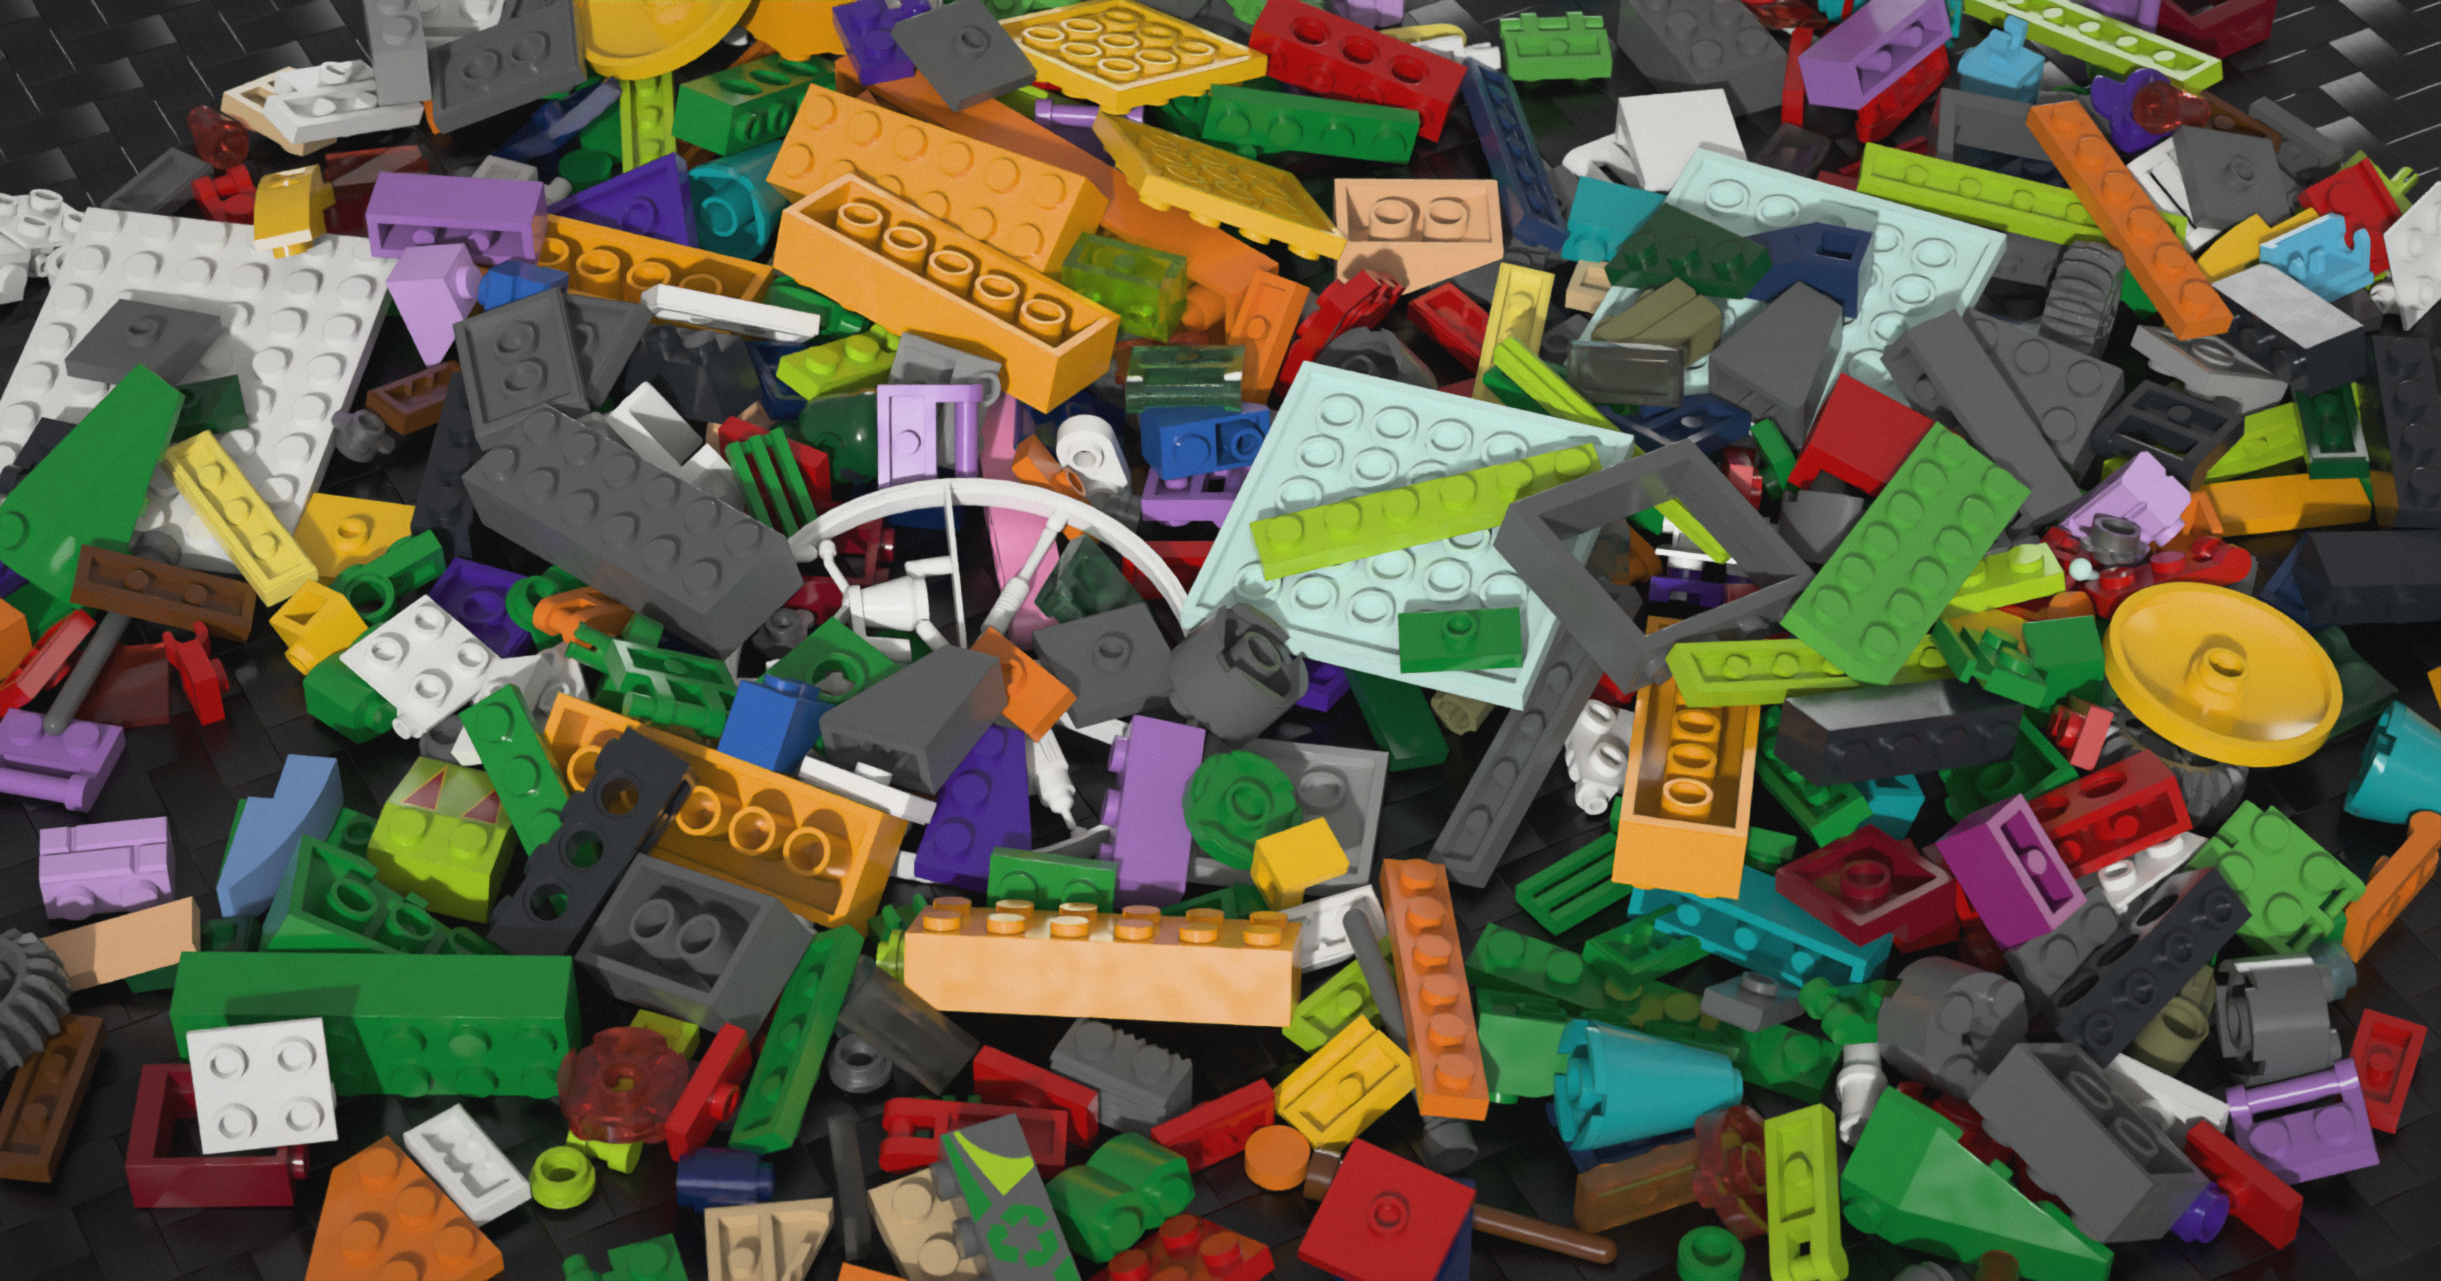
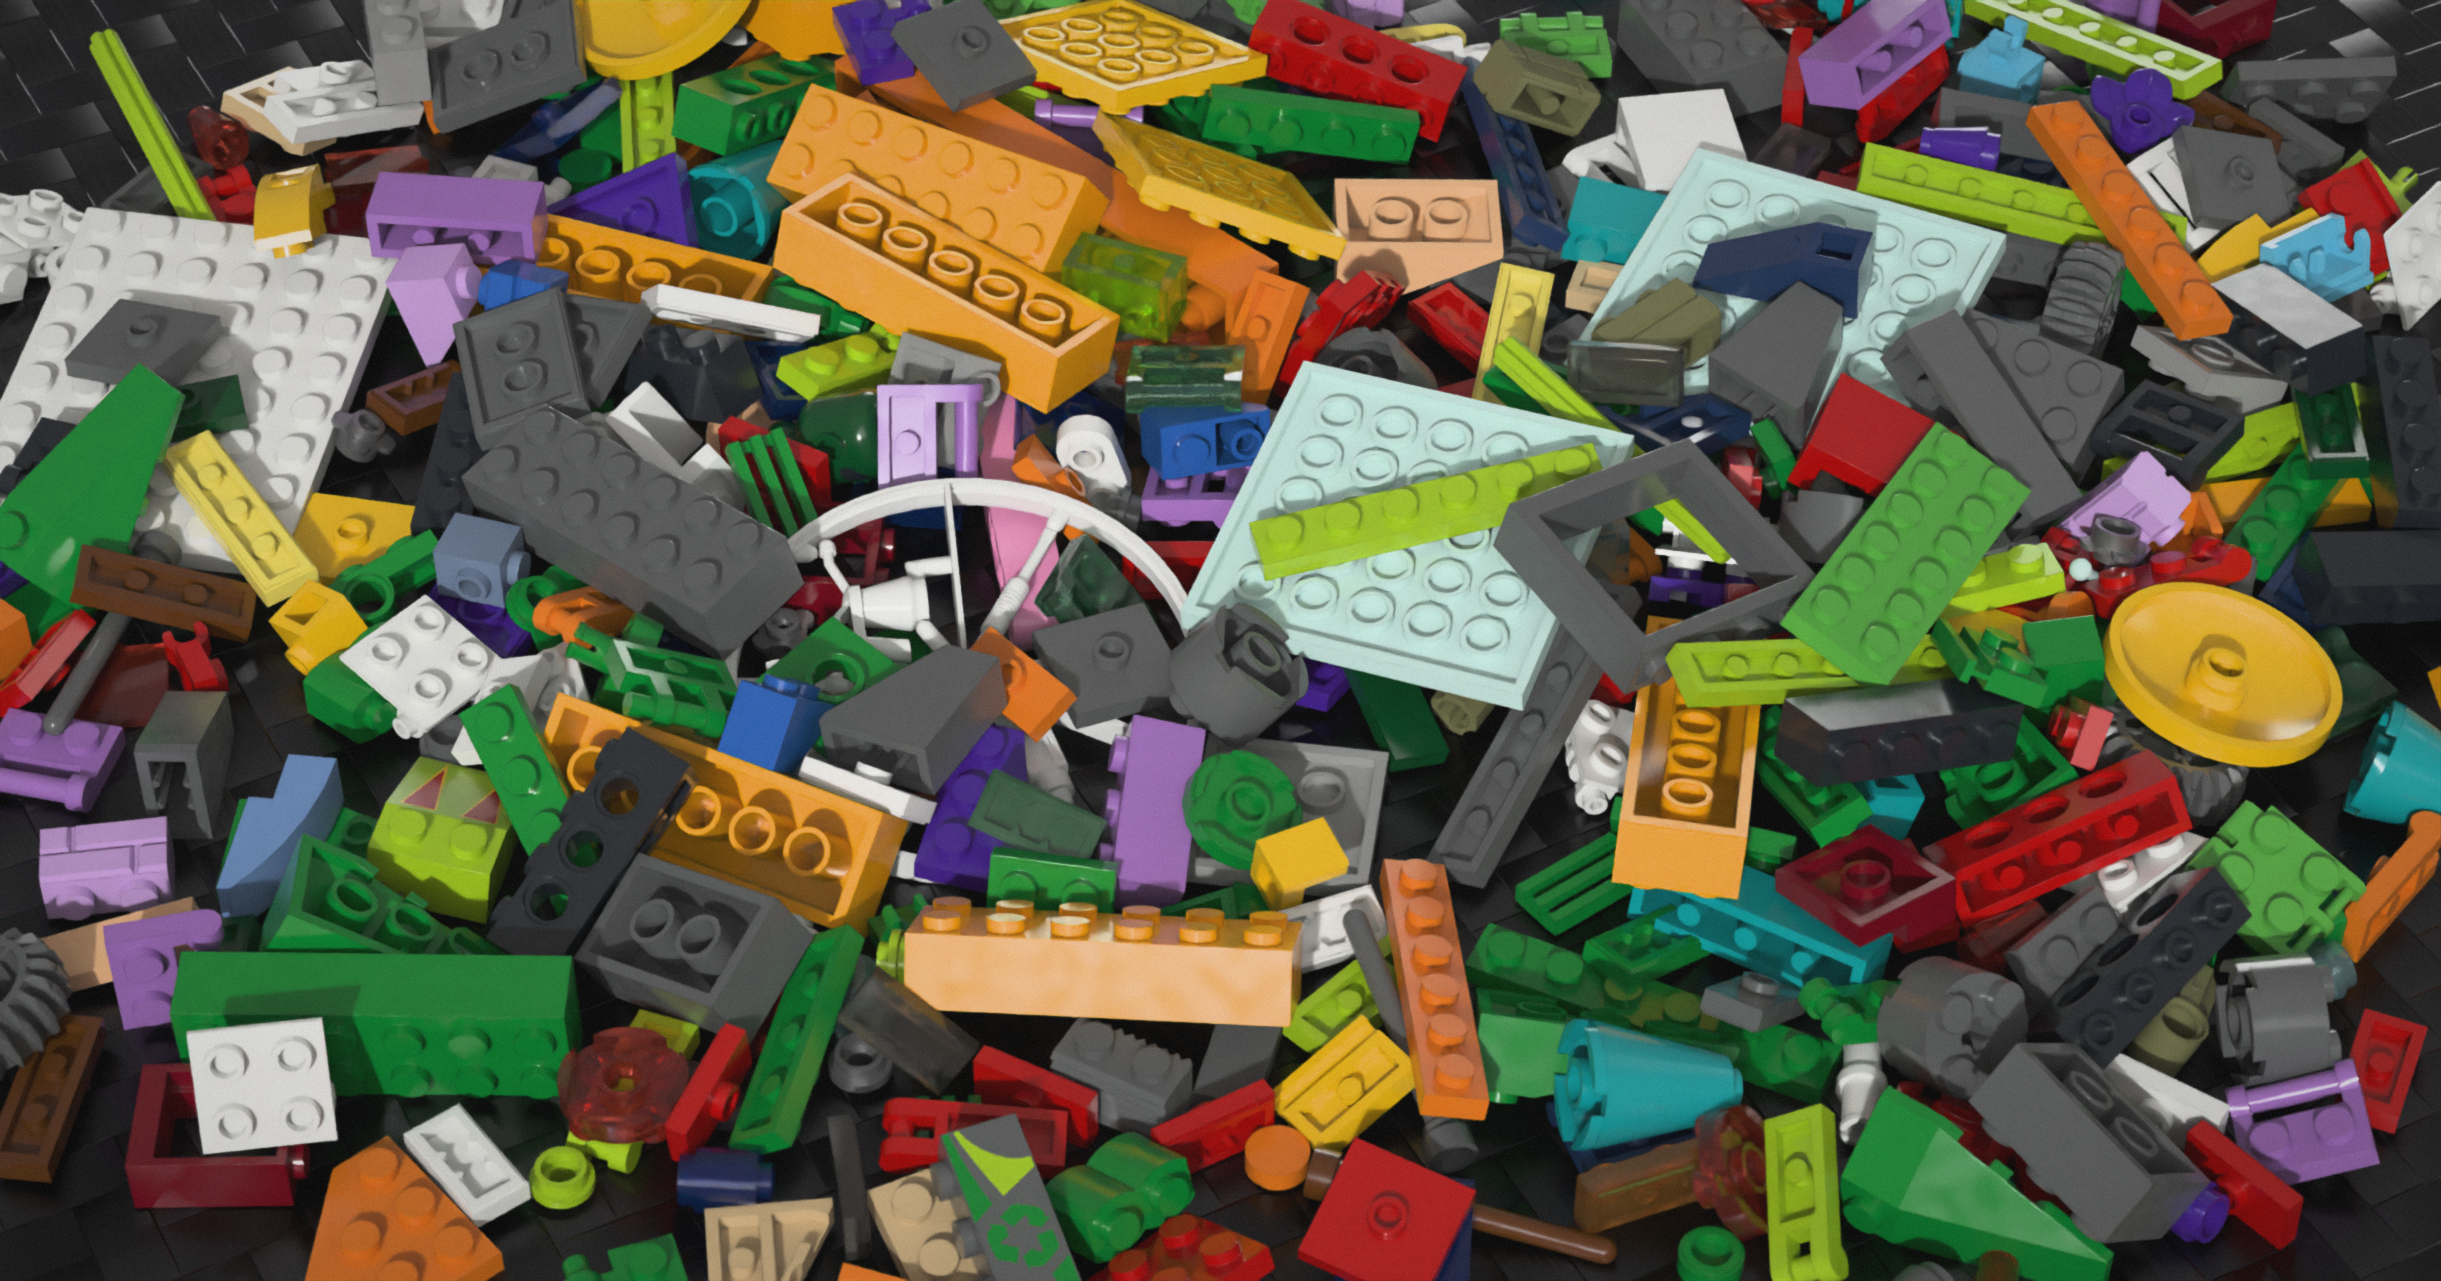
(147, 964): none -> medium lavender plate
(149, 127): none -> lime axle
(186, 761): none -> dark grey slope
(480, 559): none -> sand blue brick
(1035, 819): none -> dark green plate
(1236, 1059): none -> dark grey tile
(1460, 640): green plate -> none
(1536, 87): none -> olive brick
(1694, 251): dark green wing -> none
(1962, 145): none -> dark purple cone
(2011, 872): magenta brick -> none
(2165, 107): clear red cone -> none
(2283, 514): none -> green plate
(2312, 87): none -> dark grey plate

